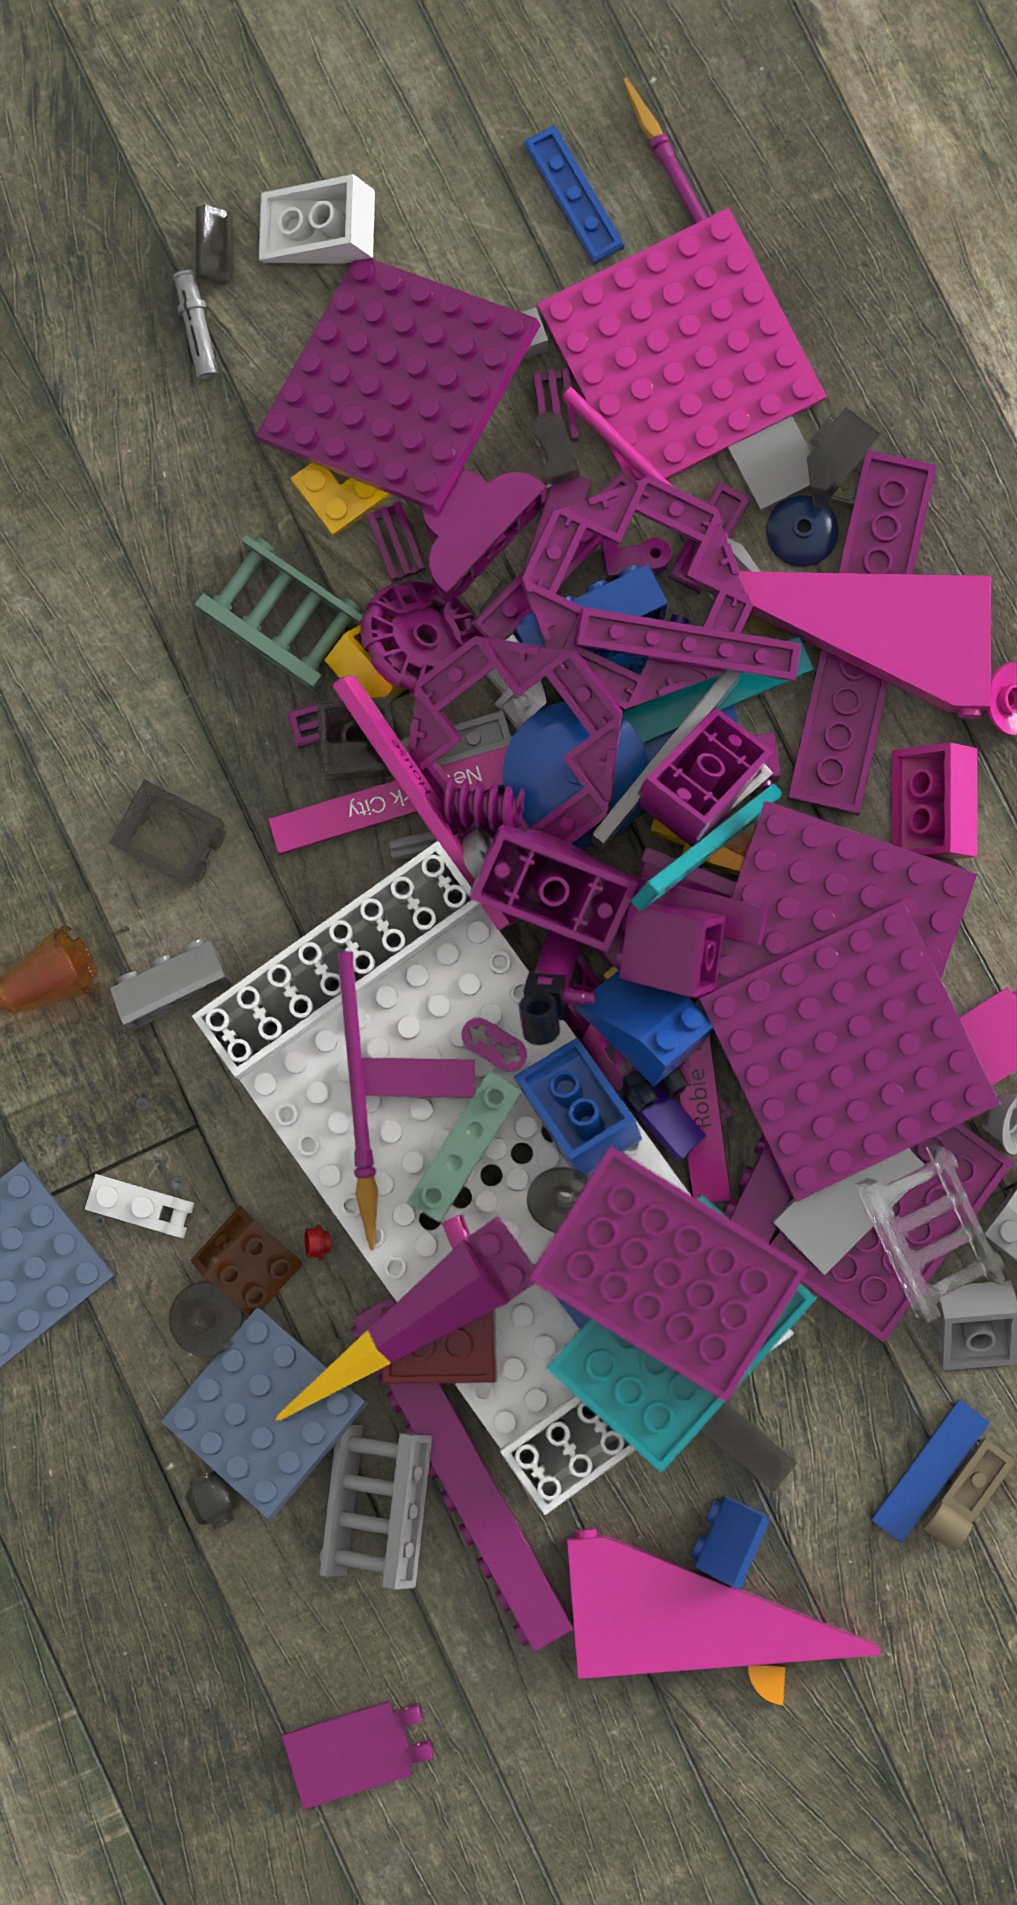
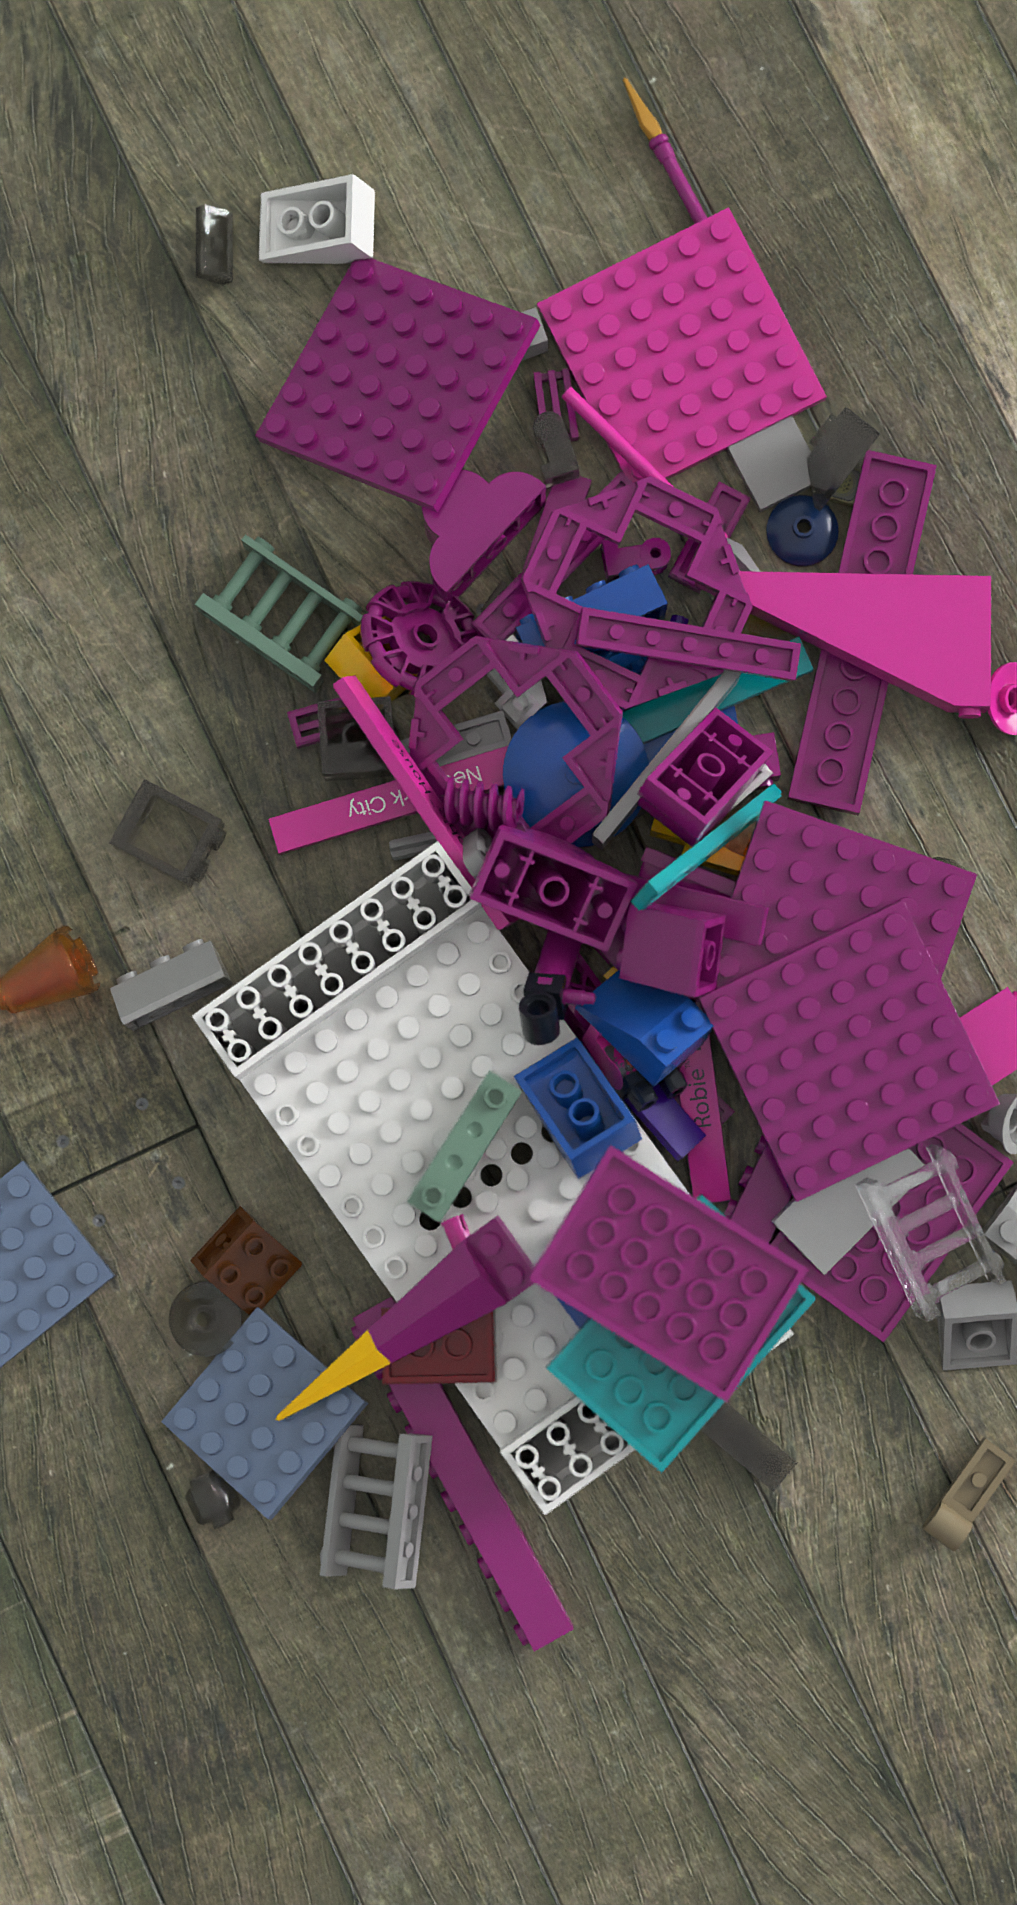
(137, 1205): white plate -> none
(193, 310): light grey pin -> none
(317, 1242): red plate -> none
(334, 503): yellow plate -> none
(354, 1752): magenta tile -> none
(363, 1156): magenta piece -> none
(385, 513): magenta tile -> none
(419, 1077): magenta tile -> none
(498, 1036): magenta beam -> none
(545, 1198): clear smoke dish -> none
(573, 195): blue tile -> none
(659, 1616): dark pink slope -> none
(730, 1541): blue slope -> none
(768, 1681): light orange tile -> none
(930, 1470): blue tile -> none
(935, 800): dark pink slope -> none

